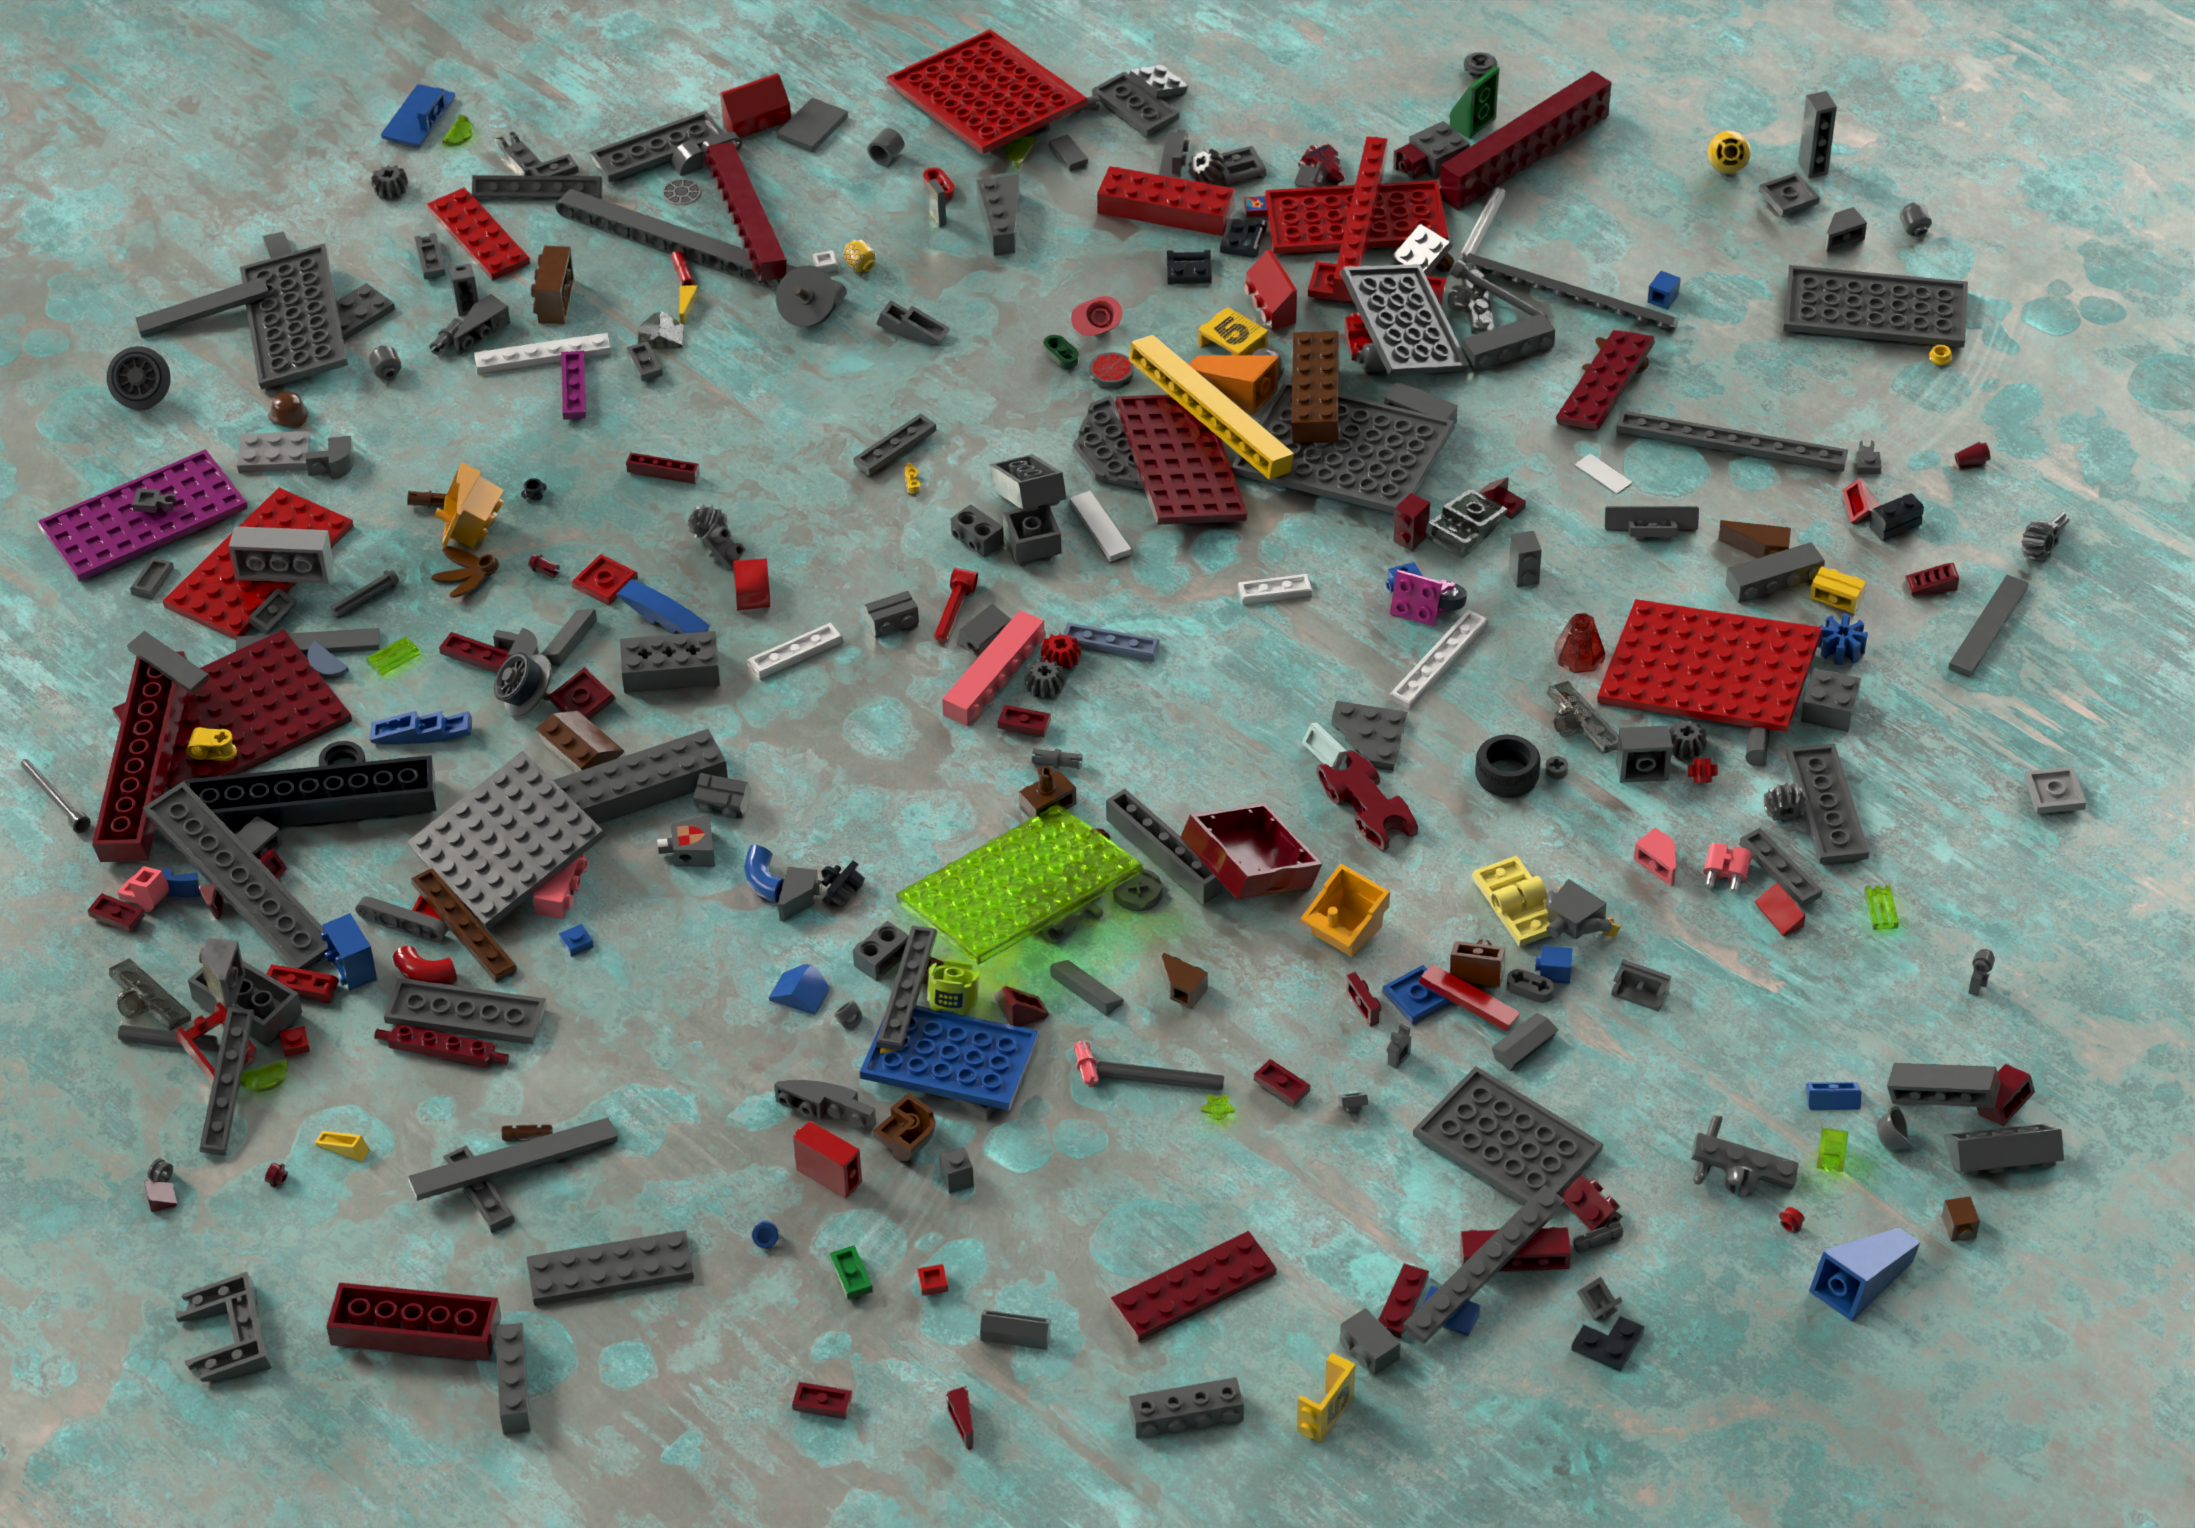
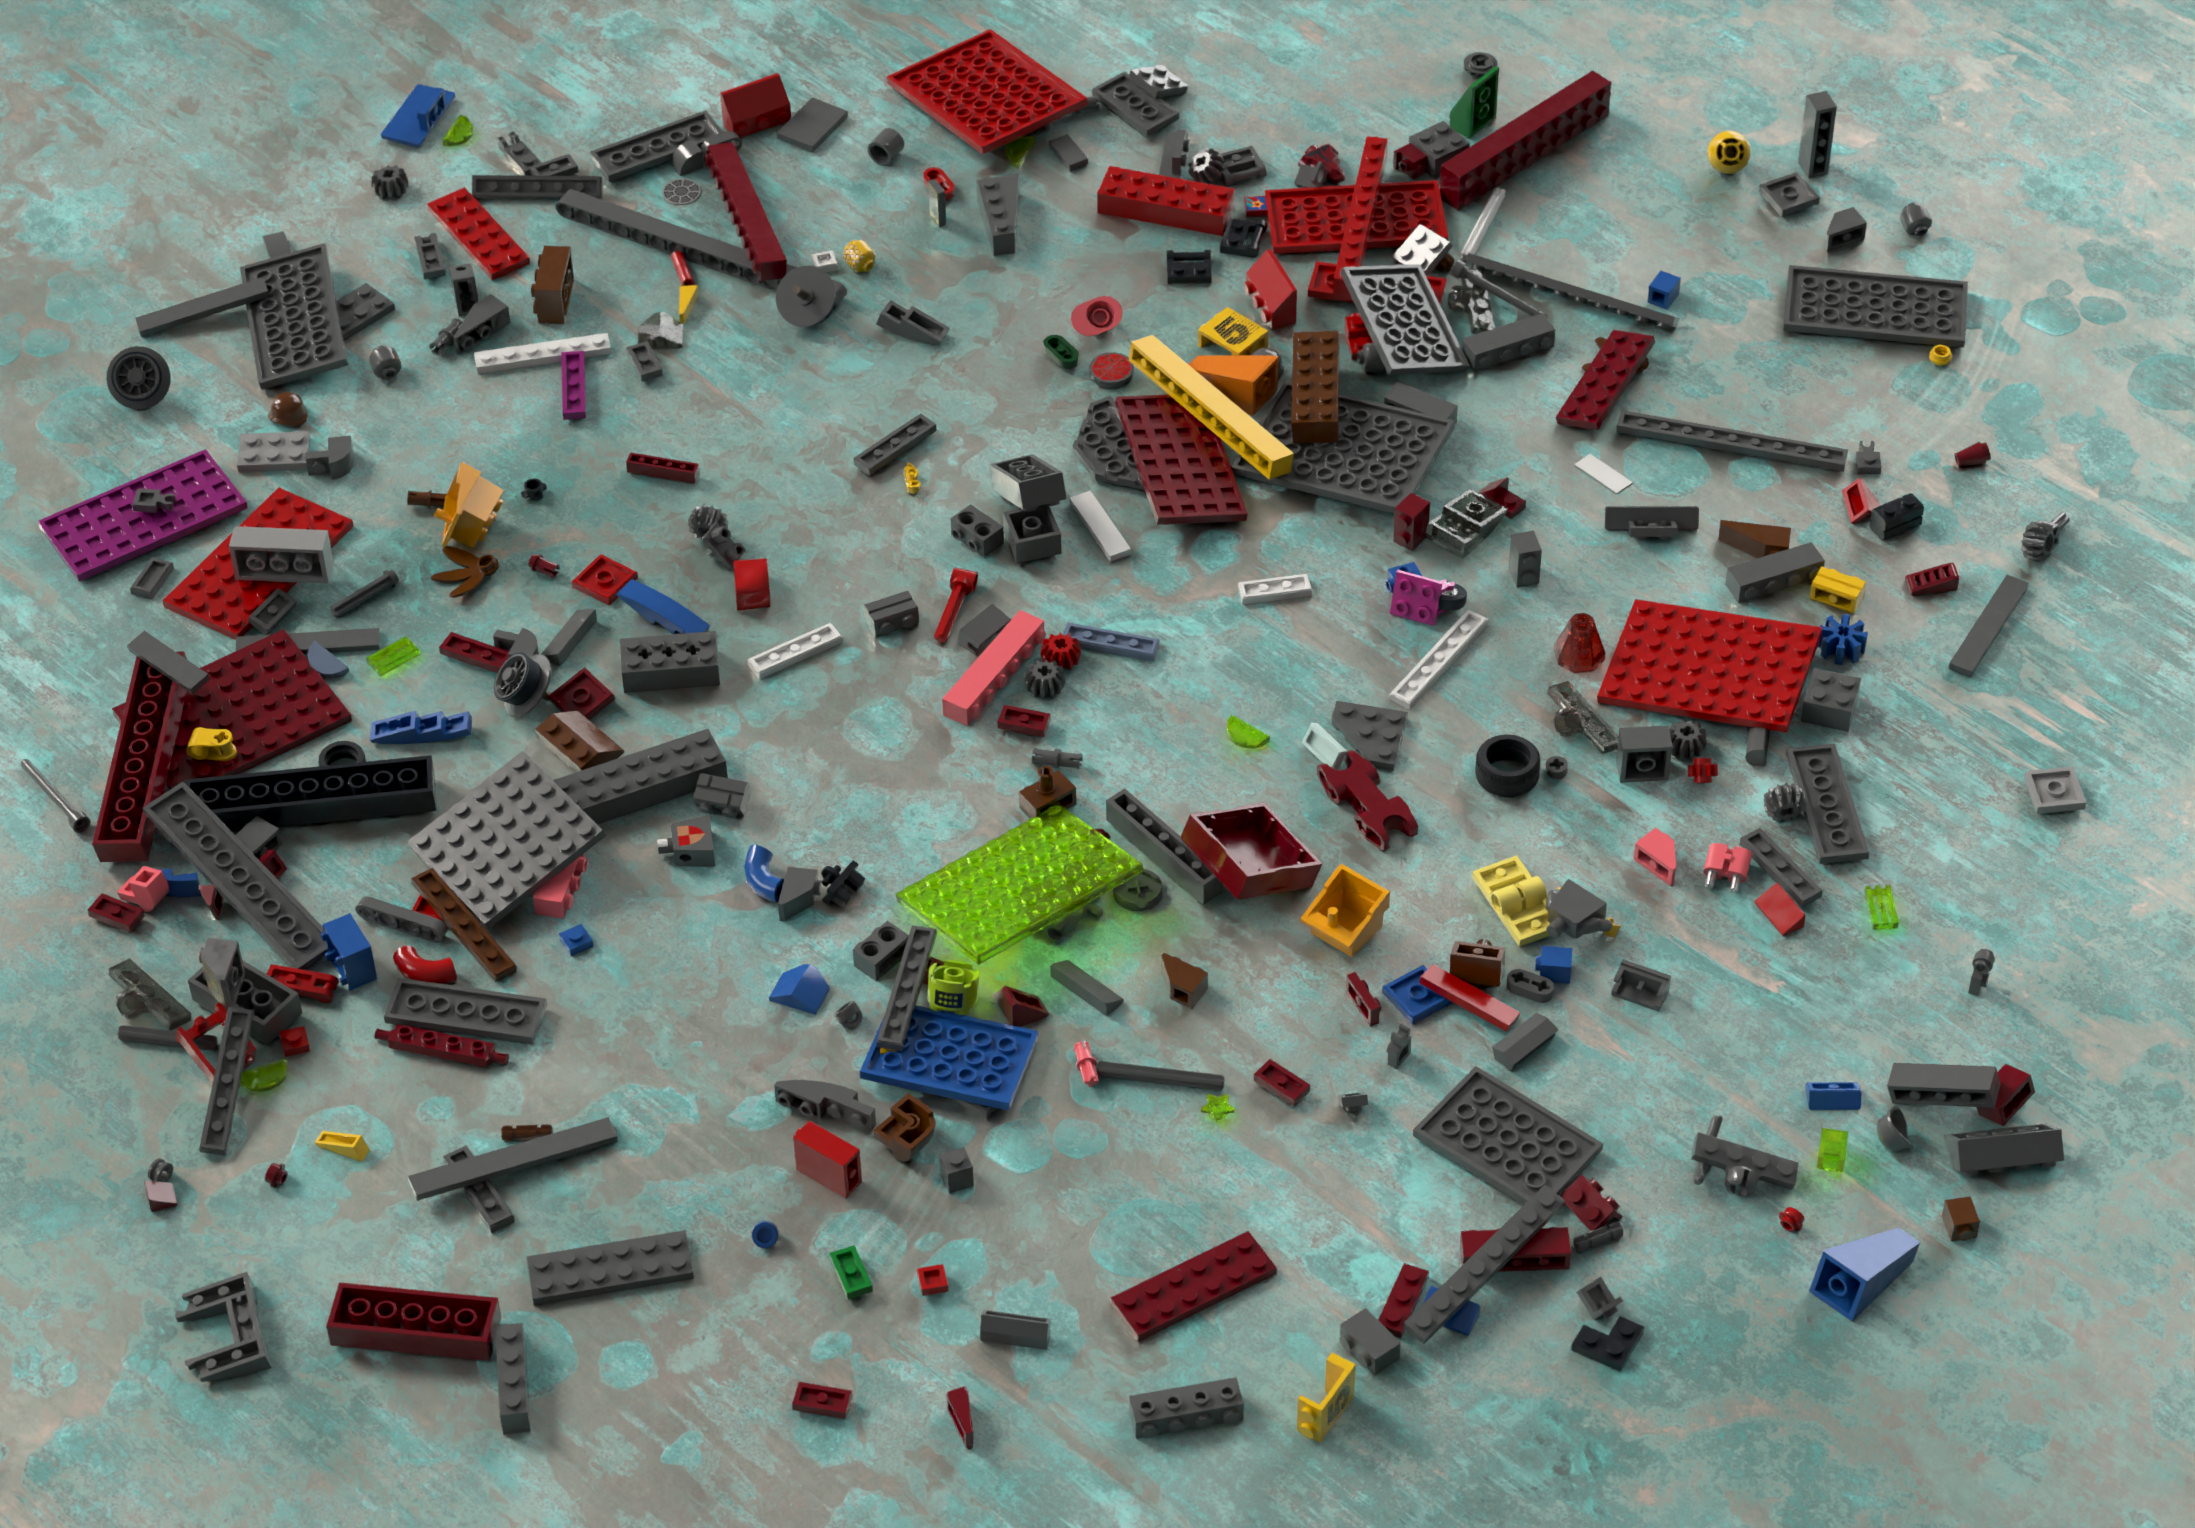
(1244, 734): none -> clear neon green tile

